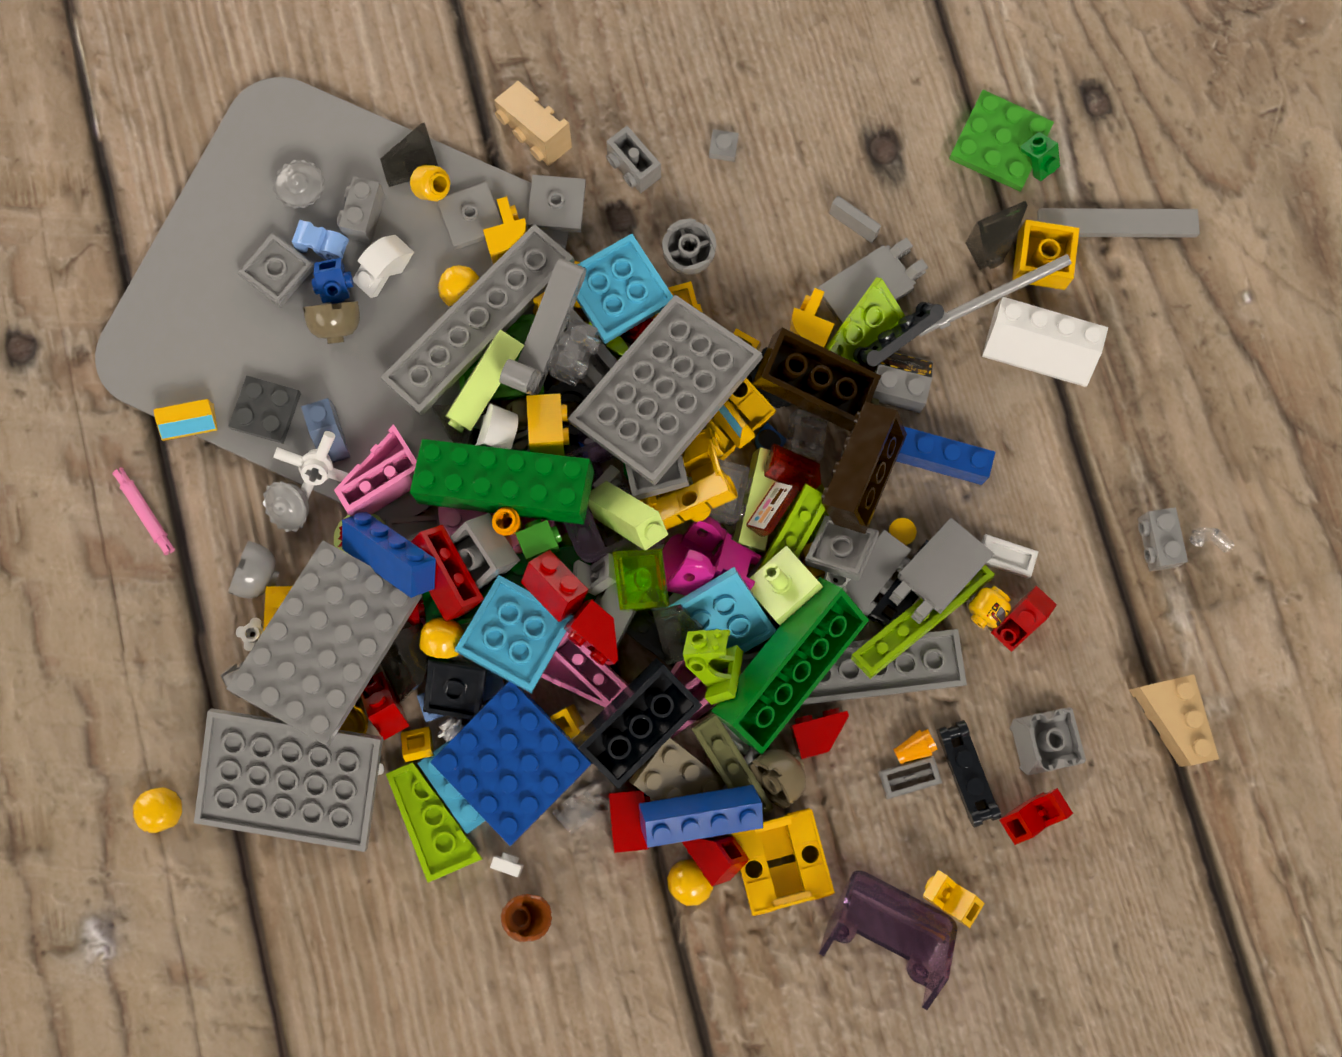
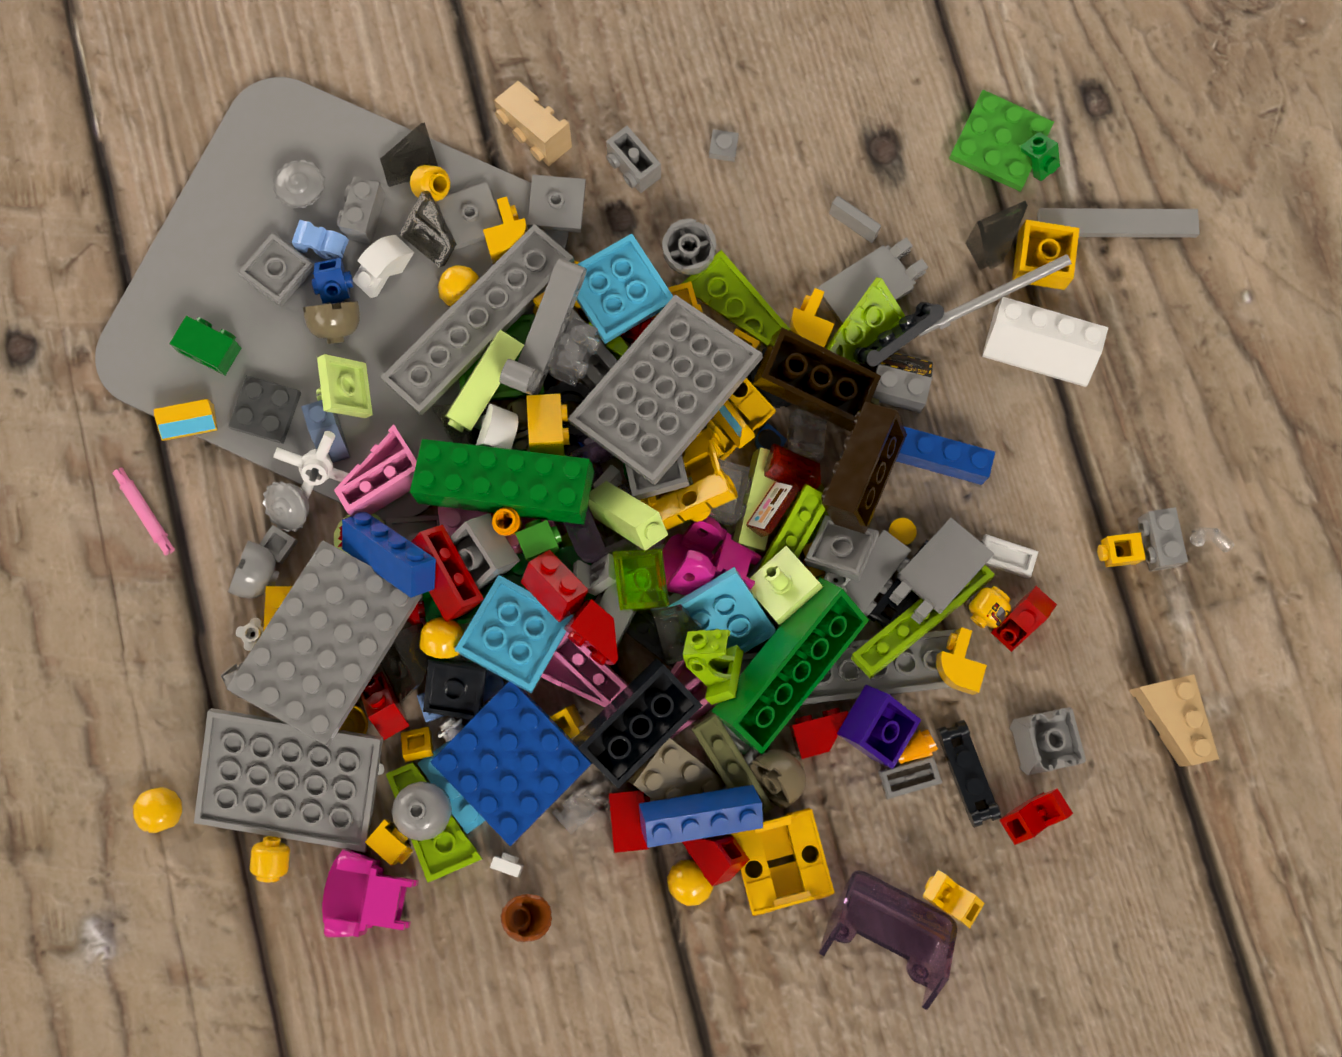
(205, 345): none -> green brick
(269, 859): none -> yellow head
(278, 543): none -> light grey plate
(344, 386): none -> yellowish green tile
(362, 896): none -> dark pink piece
(389, 843): none -> yellow brick
(421, 811): none -> light grey cylinder
(428, 230): none -> clear smoke wing
(736, 299): none -> lime wing
(879, 726): none -> dark purple brick
(955, 668): none -> yellow brick
(1129, 546): none -> yellow brick

